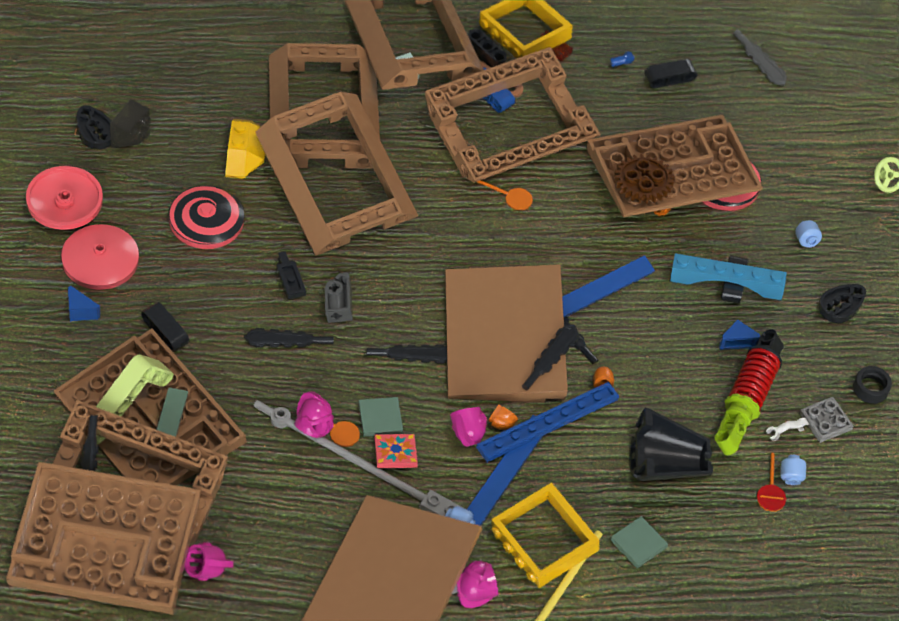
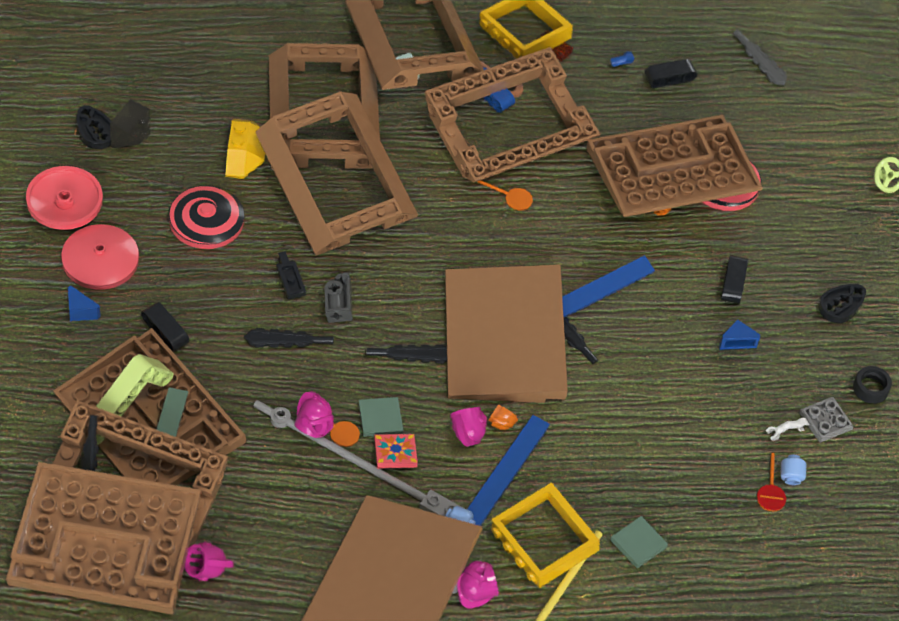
(486, 49): black beam -> none
(547, 422): blue tile -> none
(559, 346): black sword -> none
(603, 375): orange piece -> none
(644, 179): reddish brown gear -> none
(667, 449): black cone -> none
(749, 390): piece -> none
(763, 281): dark azure arch -> none
(808, 232): light blue head -> none

